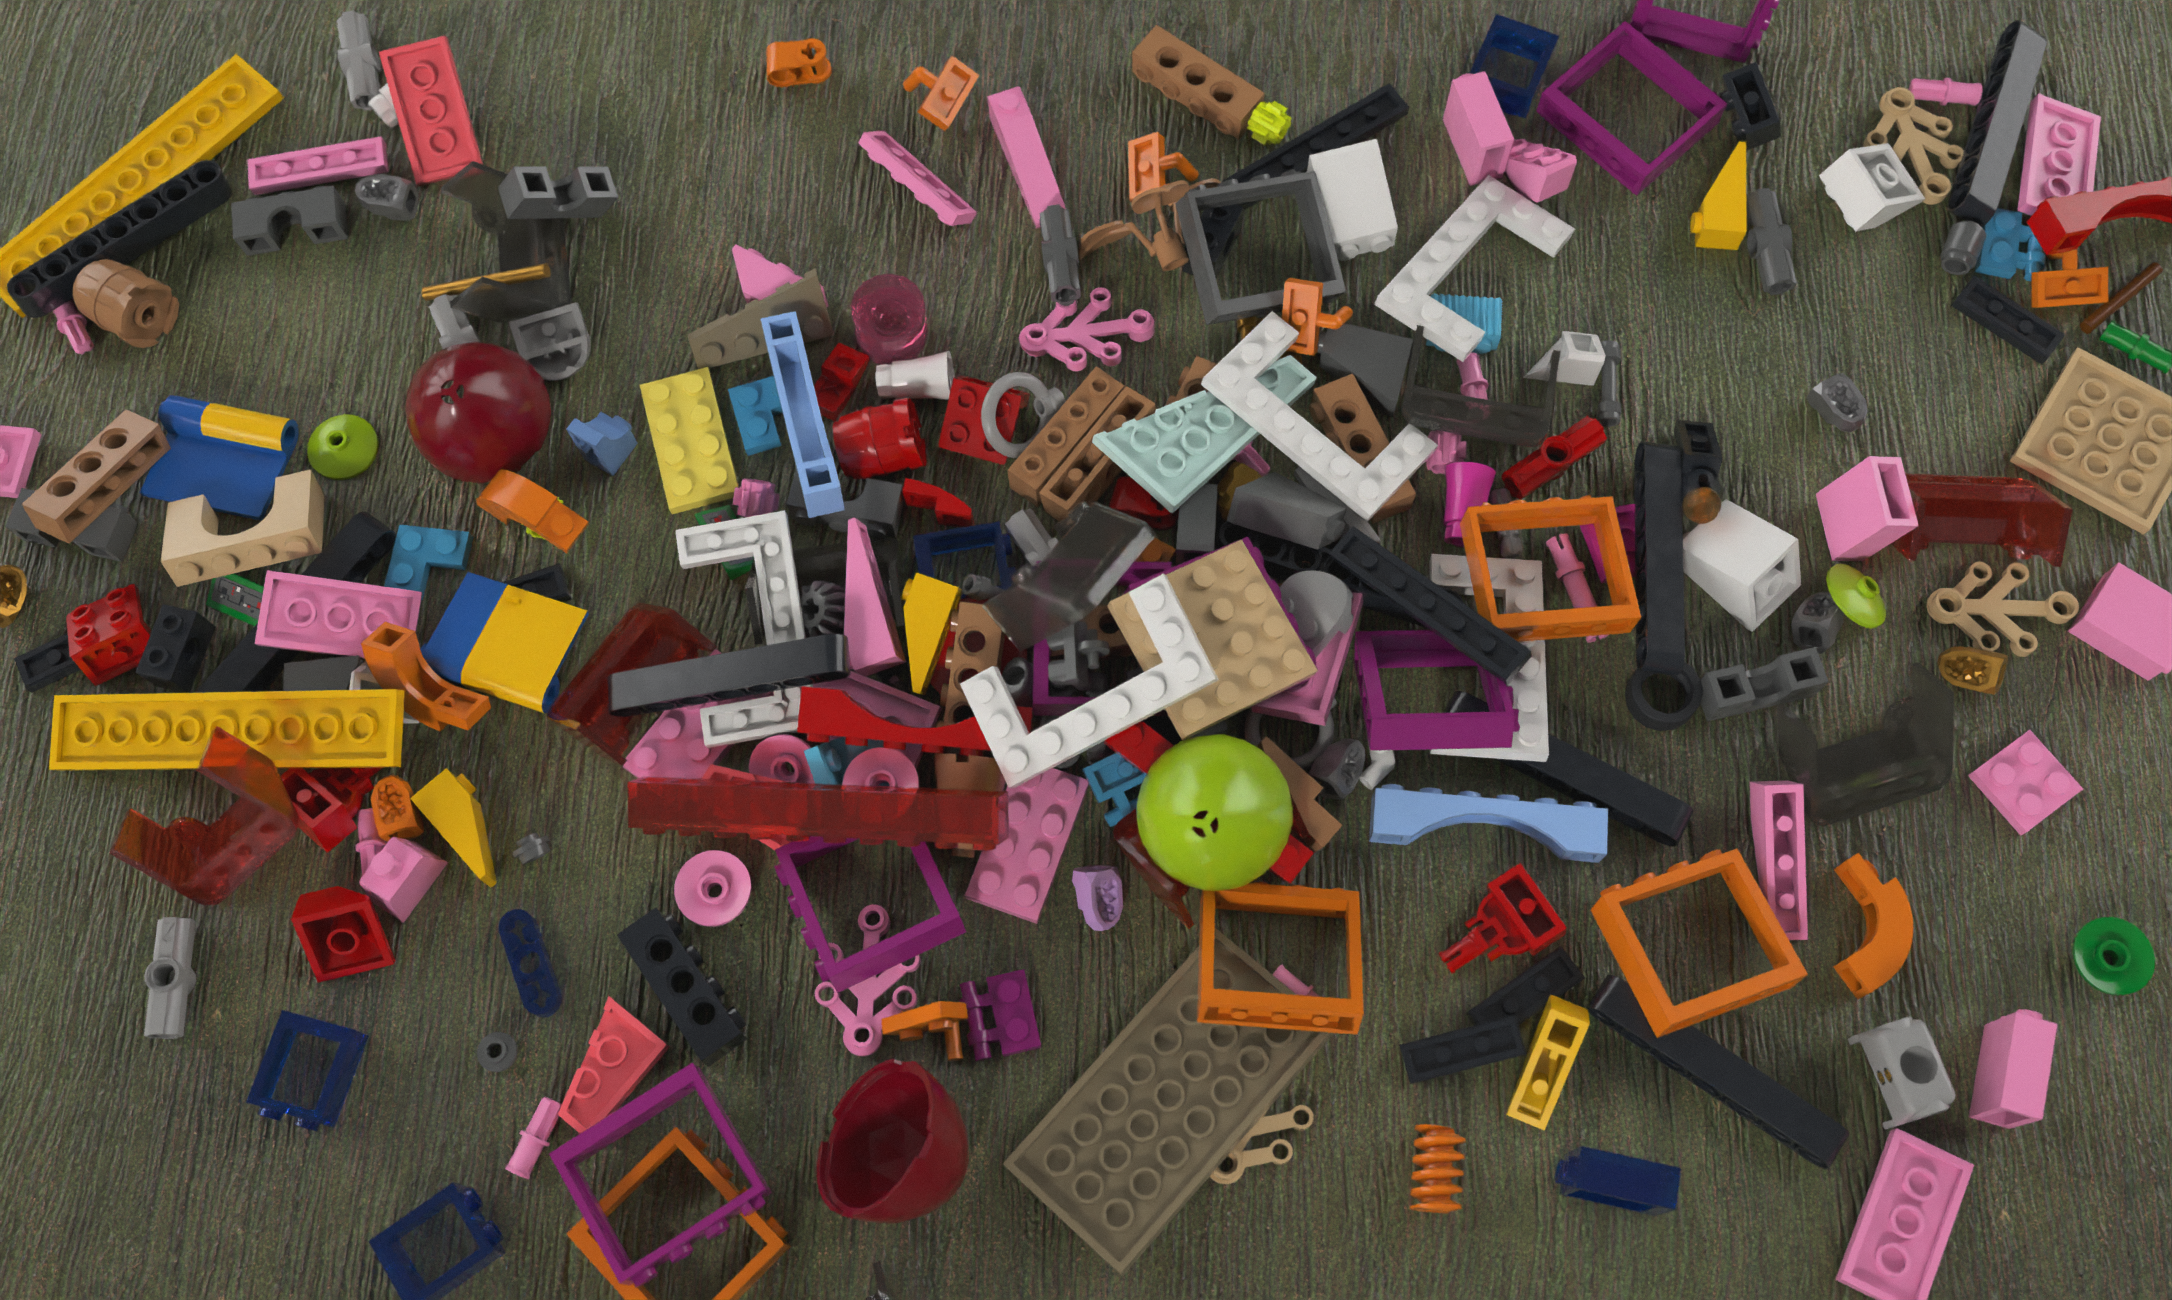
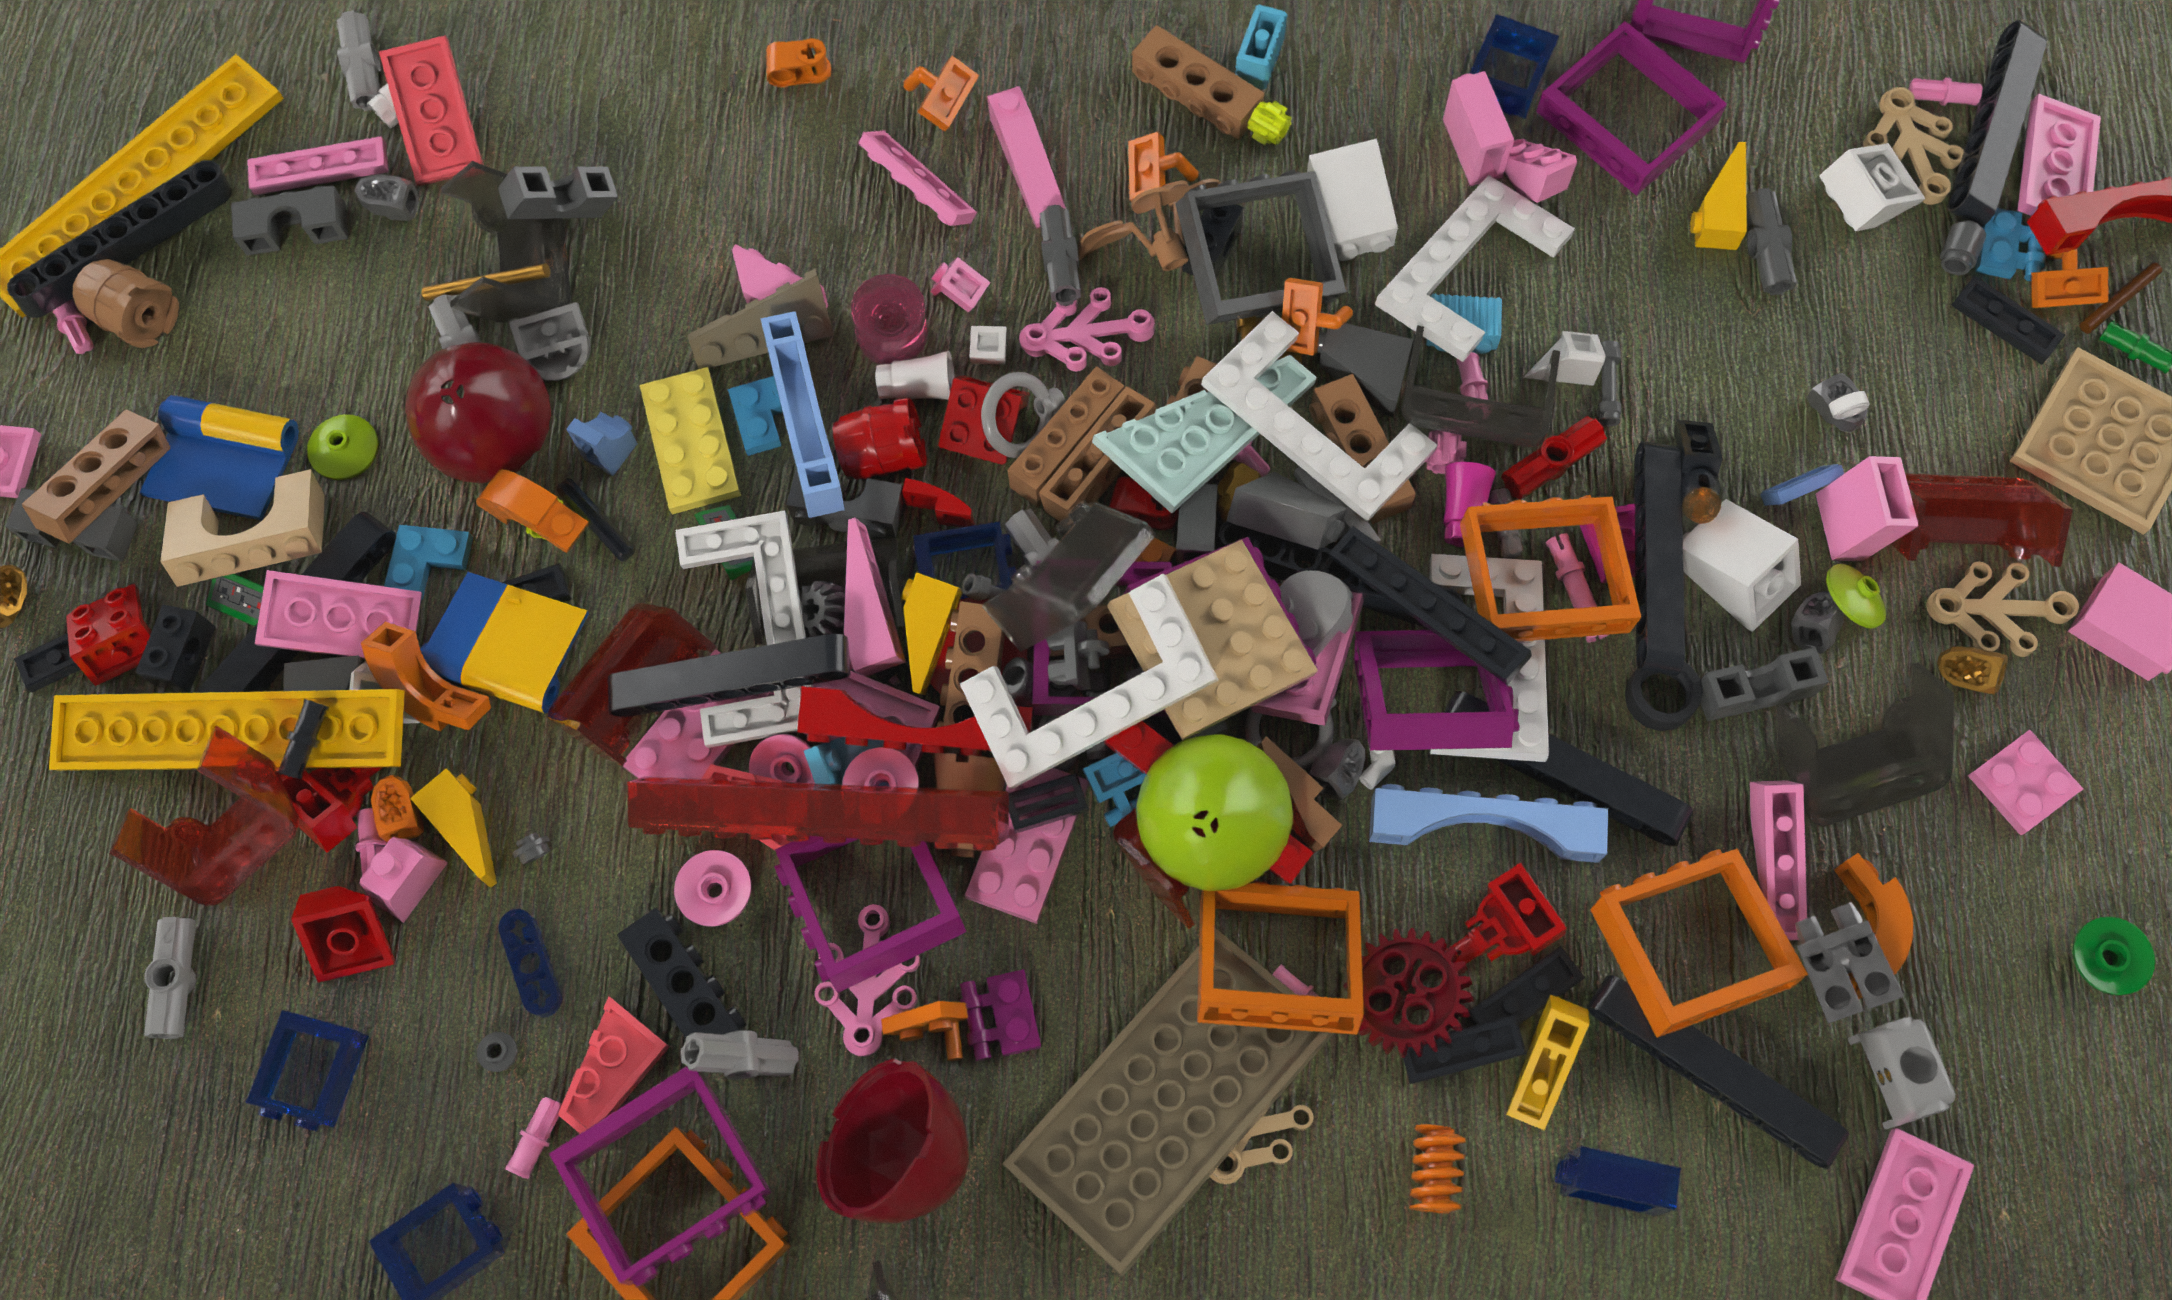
(302, 739): none -> black pin
(598, 522): none -> black axle
(739, 1055): none -> light grey piece
(755, 497): bright pink gear -> none
(839, 379): red slope -> none
(959, 283): none -> bright pink bracket
(988, 345): none -> white plate
(1051, 816): none -> black tile
(1099, 895): lavender rock -> none
(1261, 46): none -> medium azure brick
(1338, 131): black plate -> none
(1441, 1001): none -> dark red gear
(1751, 105): black brick -> none
(1801, 484): none -> medium blue tile
(1845, 952): none -> flat silver hips
(1849, 405): none -> white tile
(2013, 1069): bright pink brick -> none

